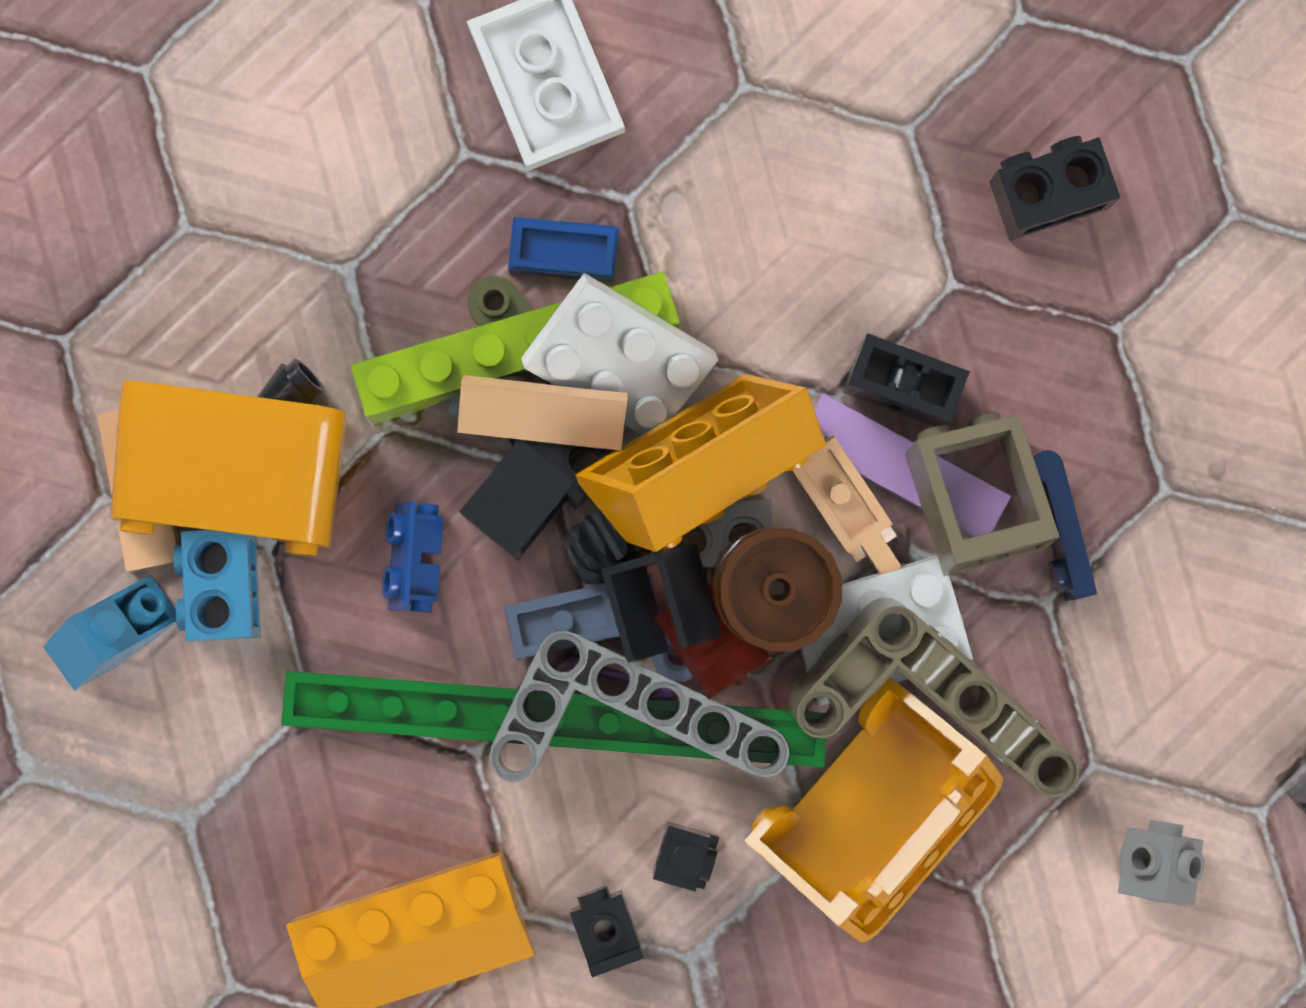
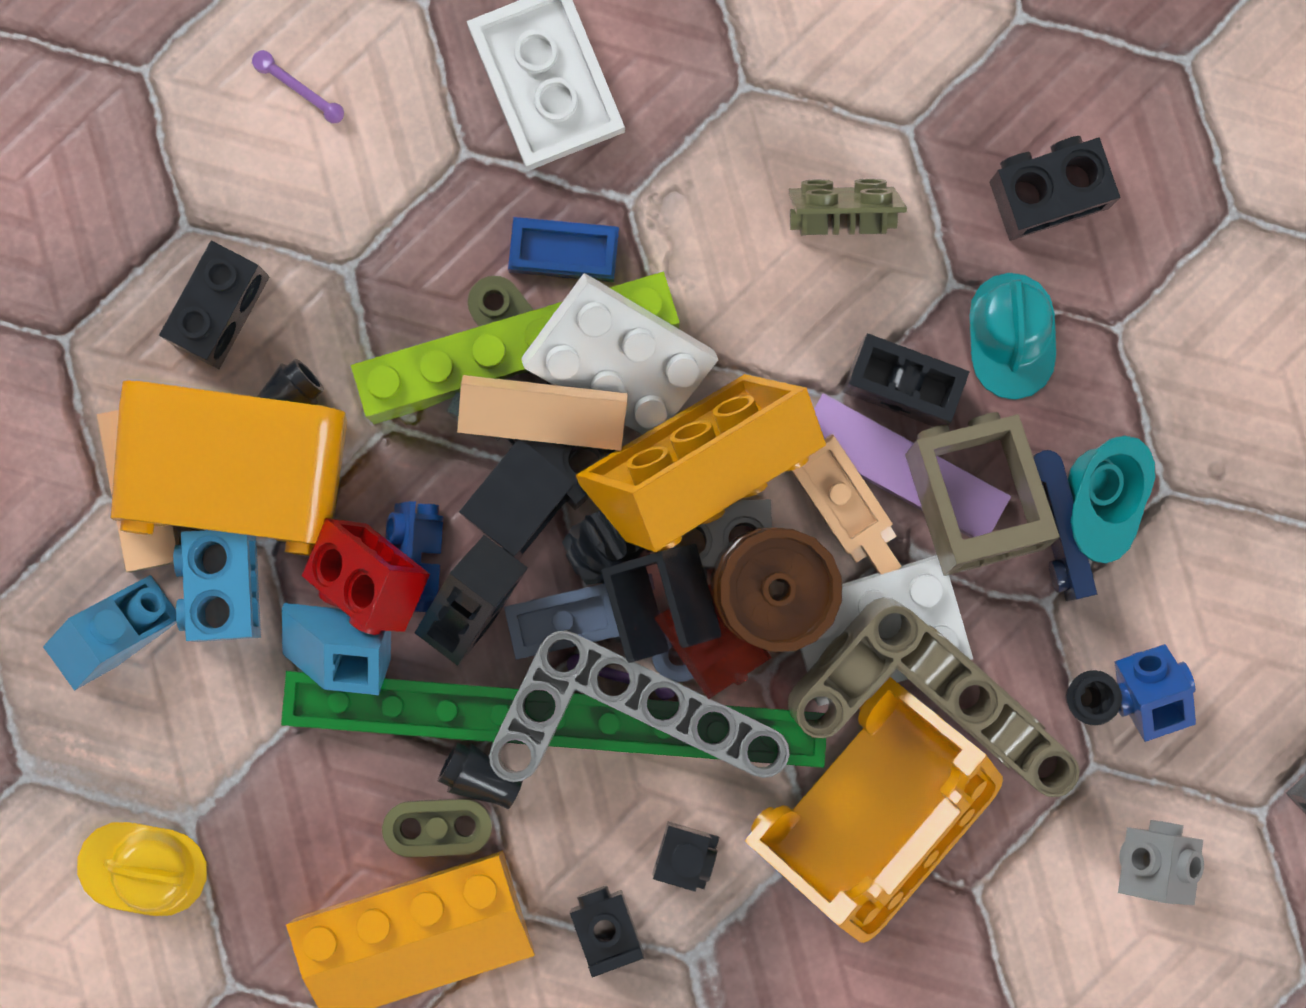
(141, 869): none -> yellow piece
(214, 304): none -> black brick
(265, 63): none -> medium lavender hinge
(333, 650): none -> dark azure slope
(365, 576): none -> red brick
(438, 827): none -> olive plate
(470, 599): none -> black brick
(470, 775): none -> black cone
(871, 198): none -> olive hinge
(1012, 335): none -> teal piece
(1105, 697): none -> black cone
(1110, 496): none -> teal piece
(1156, 692): none -> blue brick

